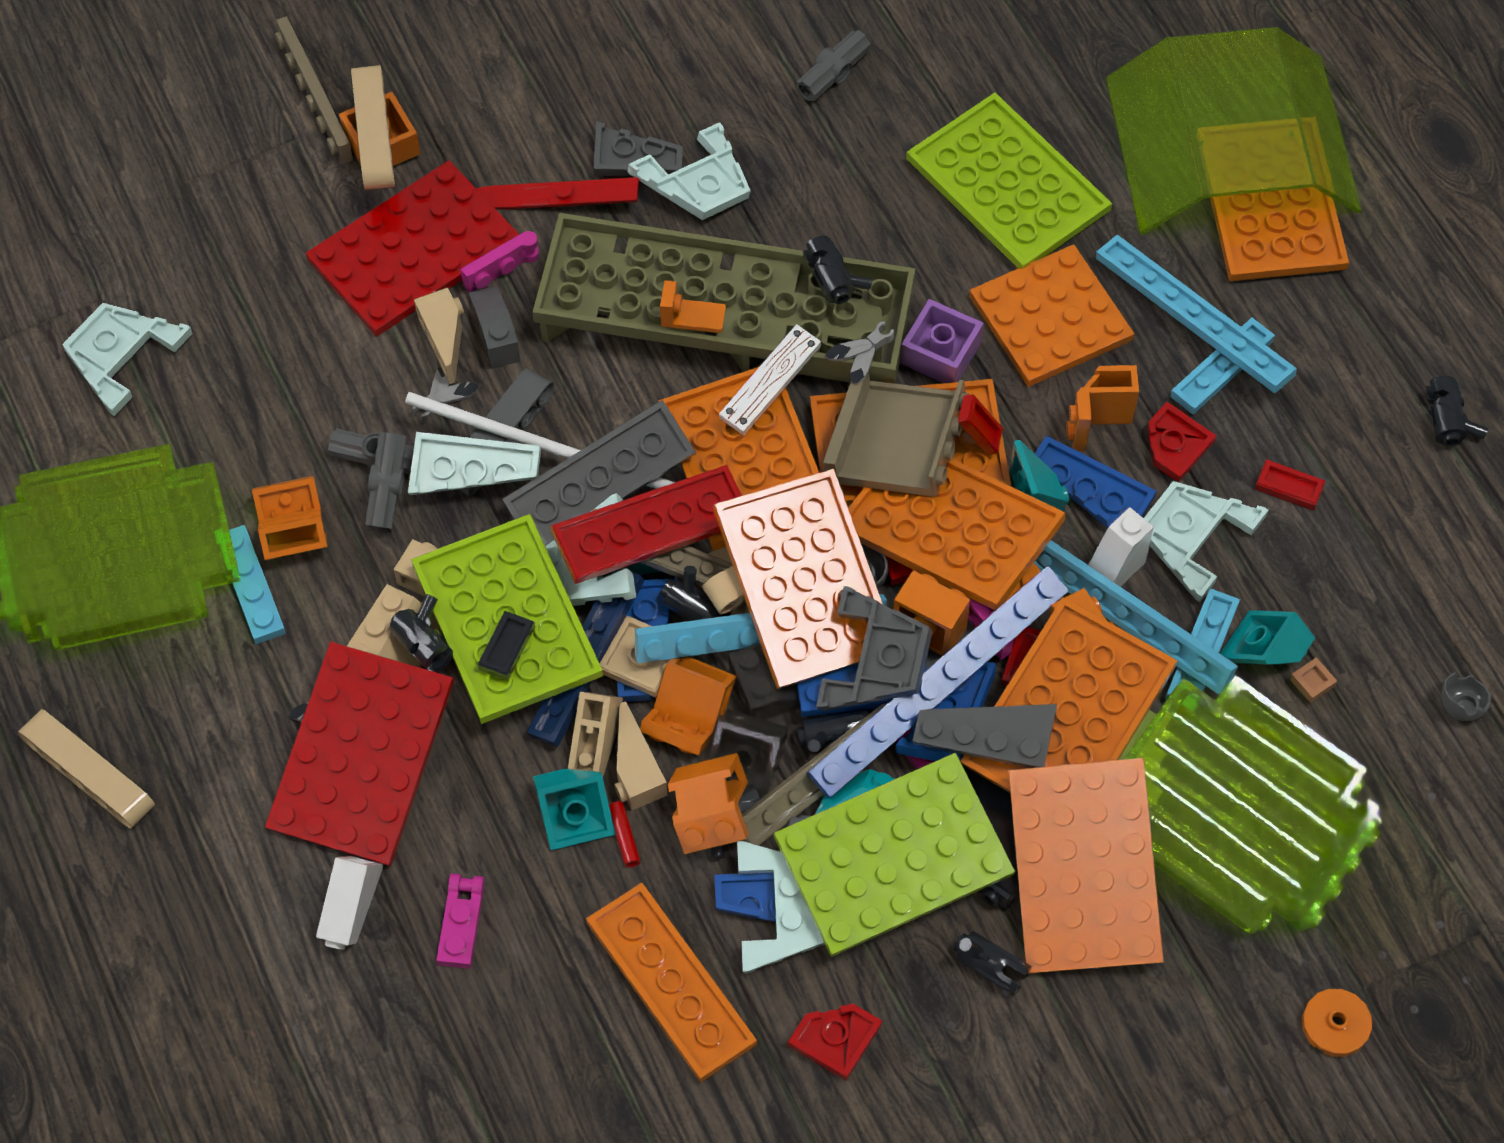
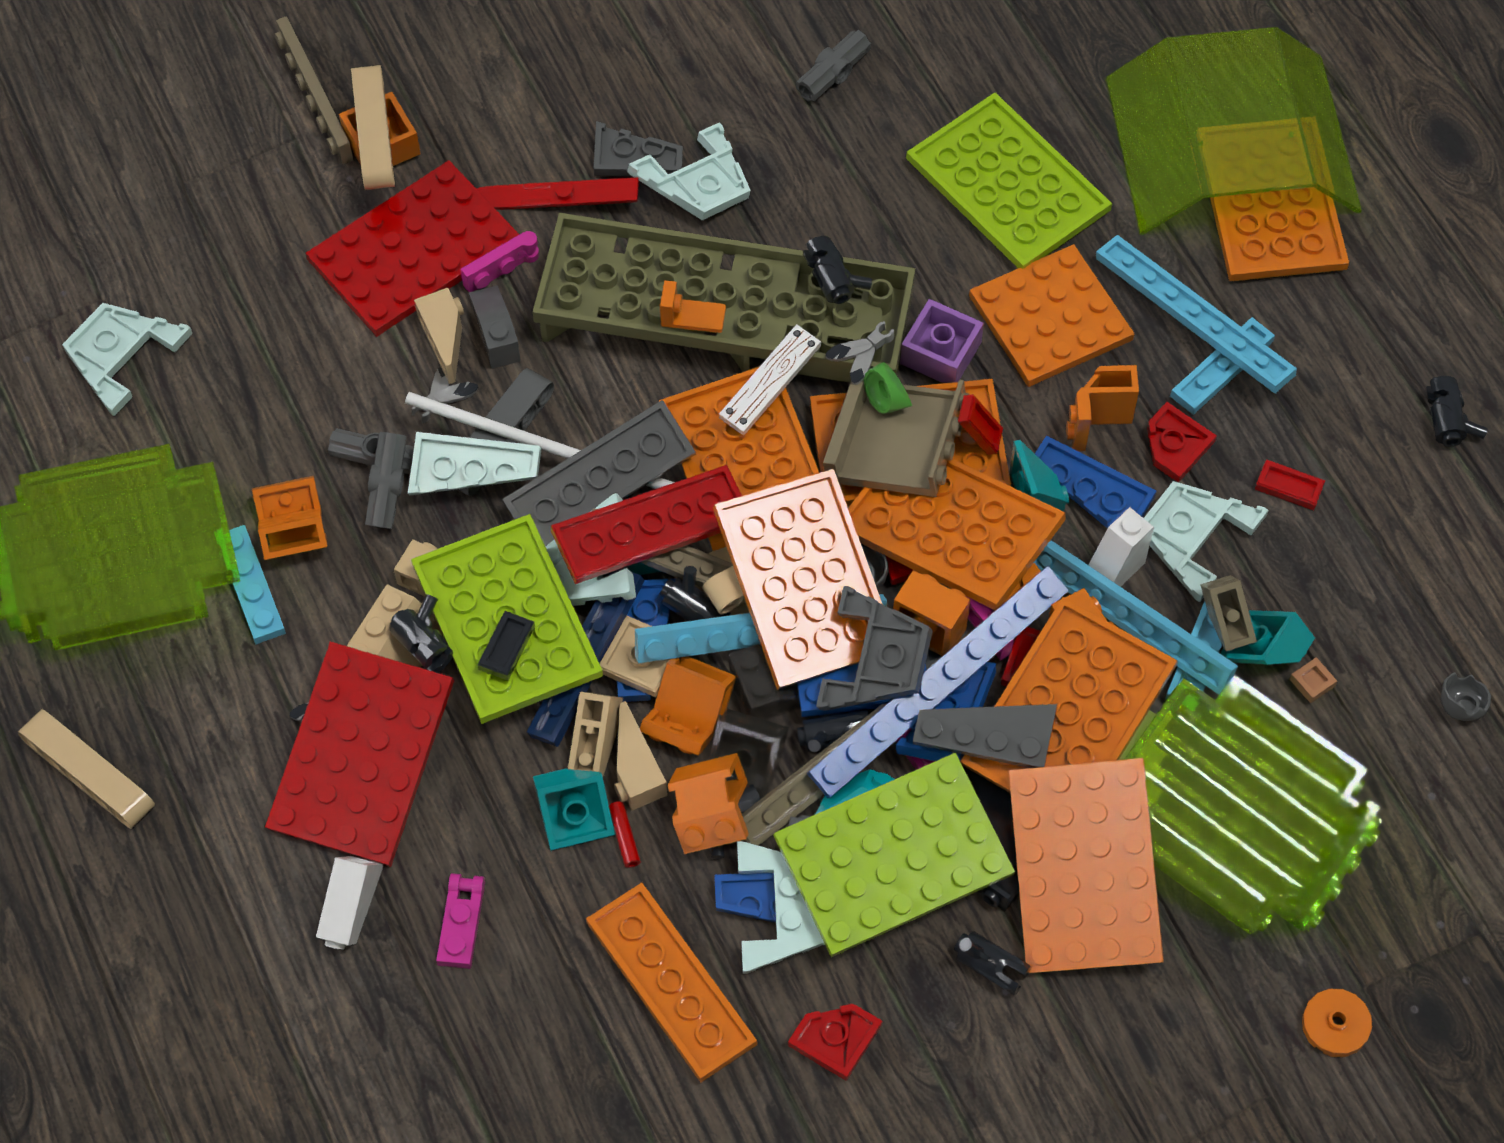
(885, 389): none -> bright green piece
(1228, 612): none -> dark tan slope

